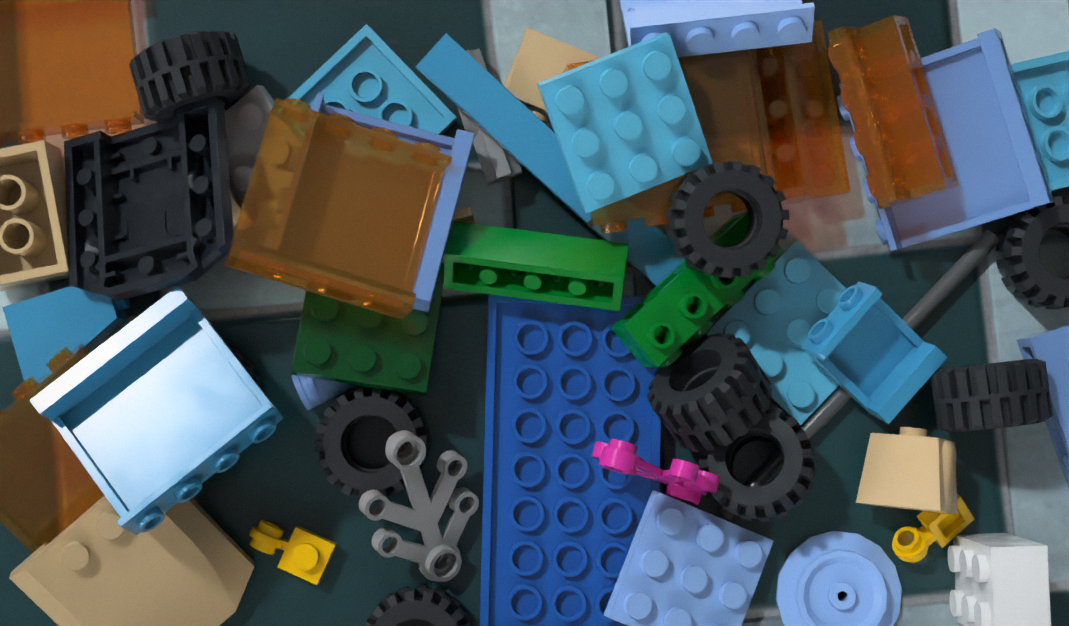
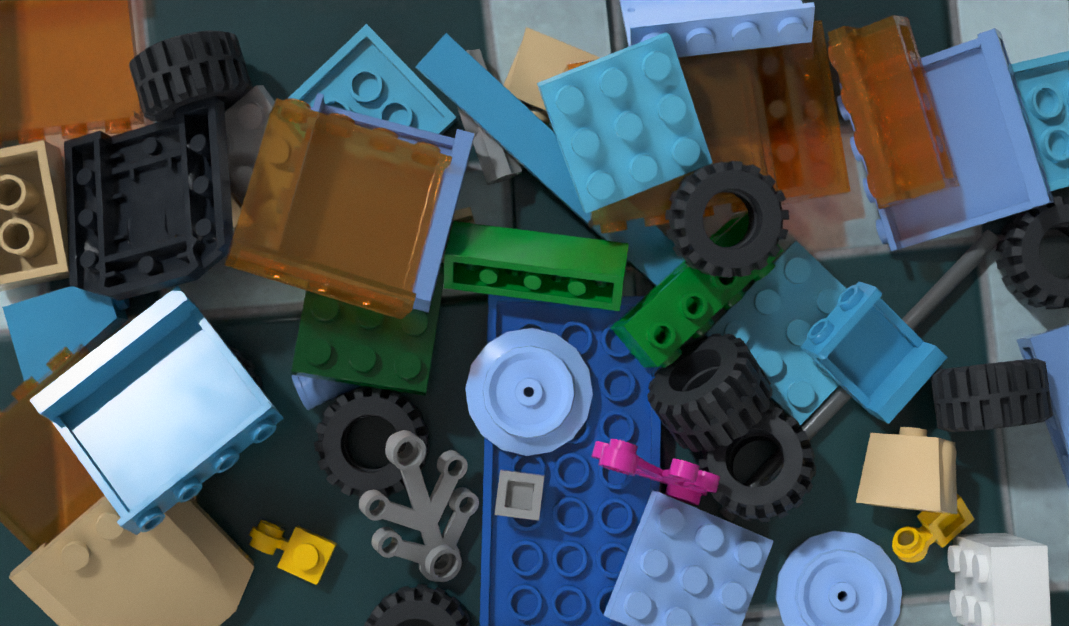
(519, 494): none -> light grey plate
(559, 386): none -> light blue piece

